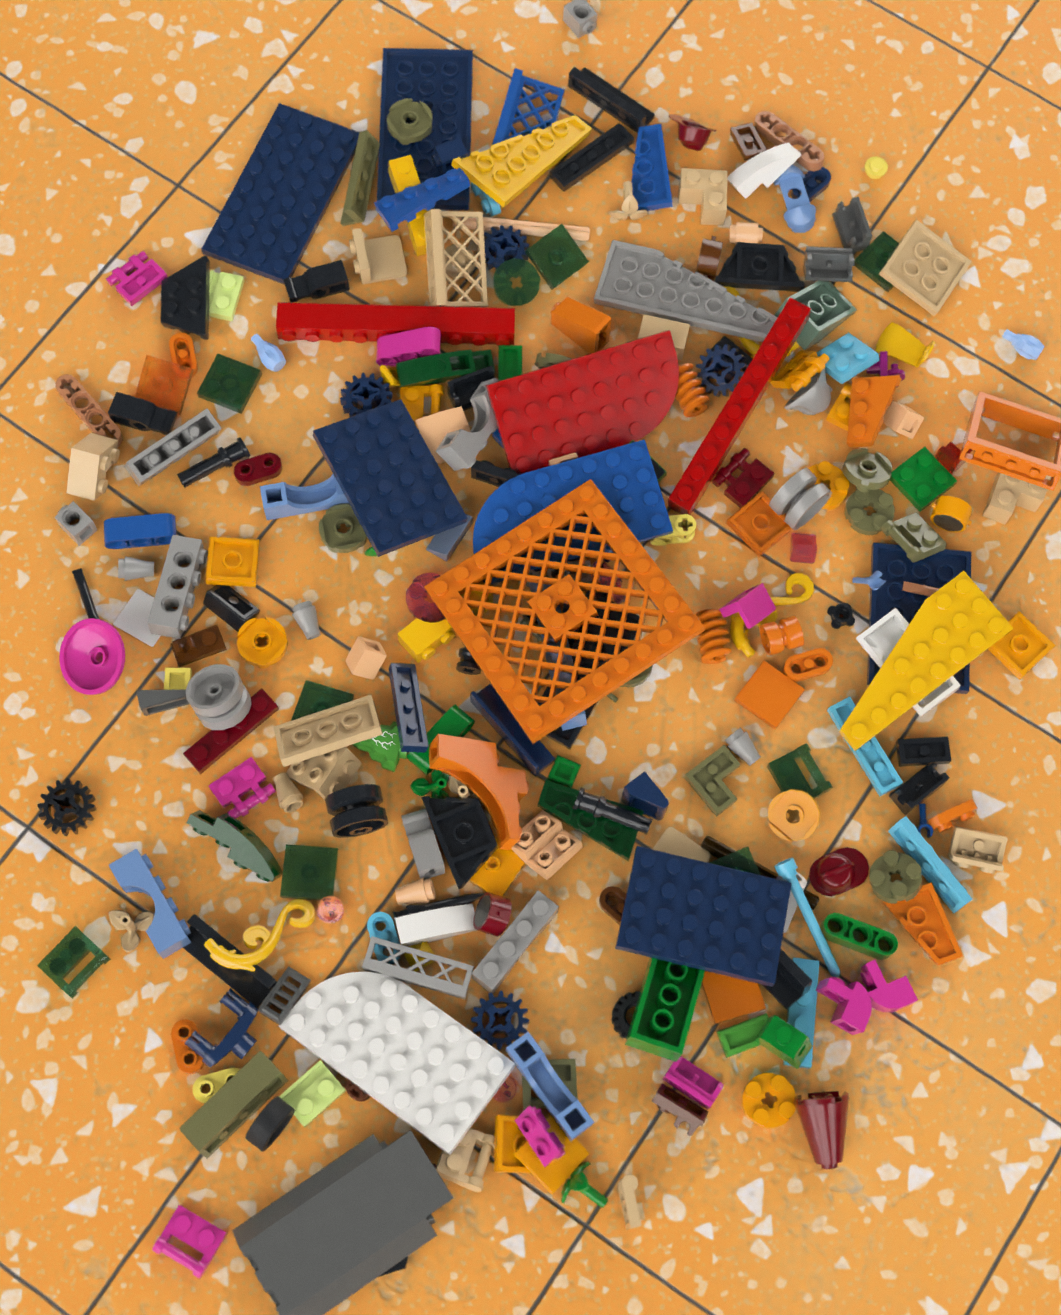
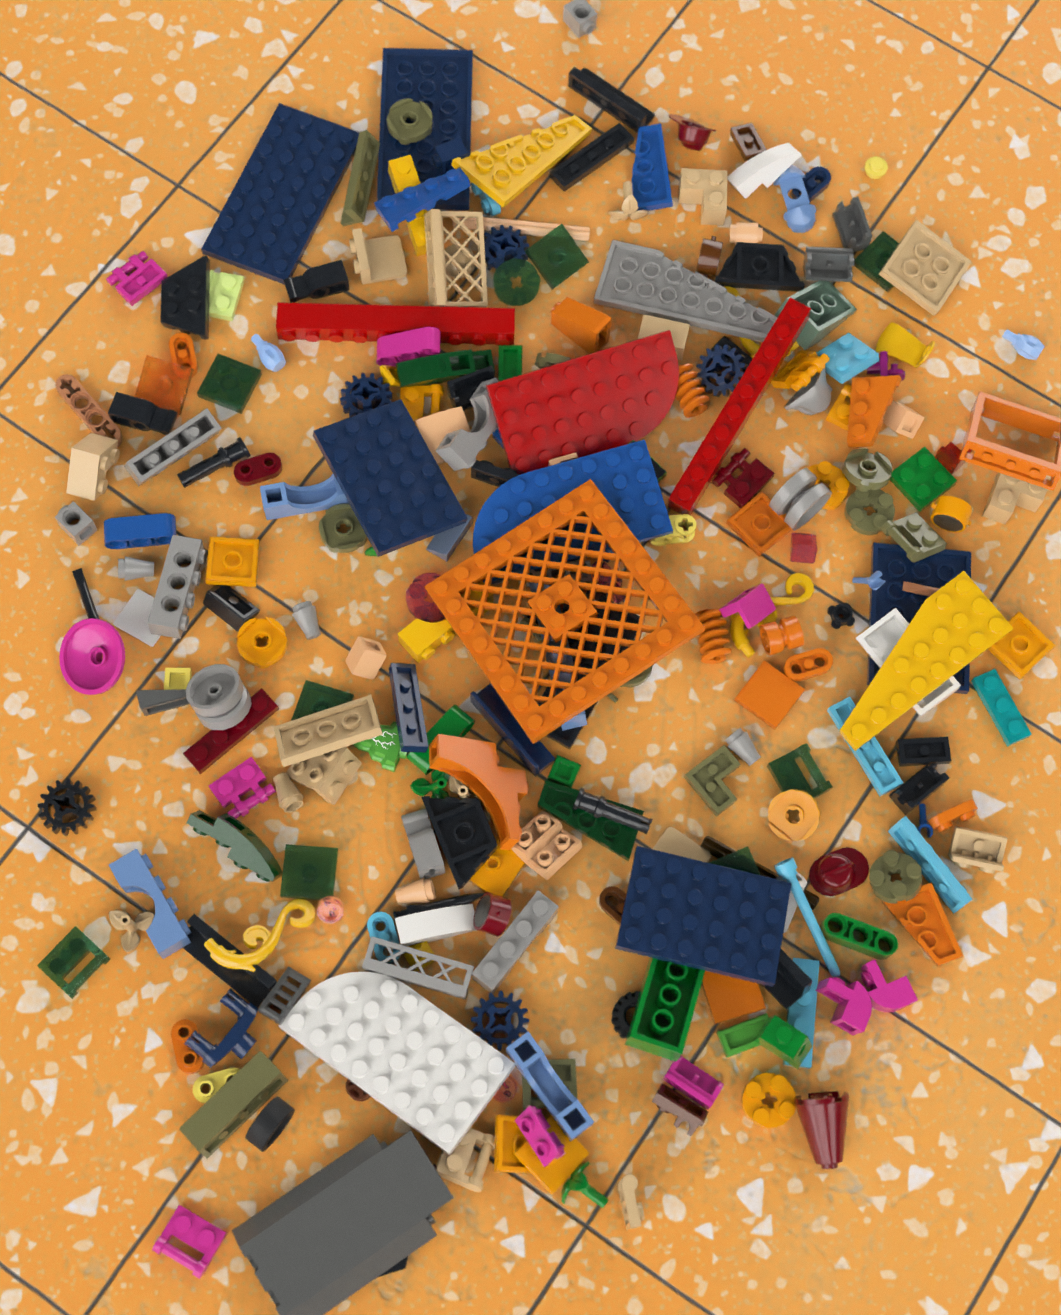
(198, 646): reddish brown plate -> none
(313, 1093): yellowish green plate -> none
(356, 811): black wheel -> none
(467, 664): black wheel -> none
(513, 99): blue fence -> none
(645, 796): dark blue tile -> none
(793, 137): nougat beam -> none
(1001, 707): none -> teal plate

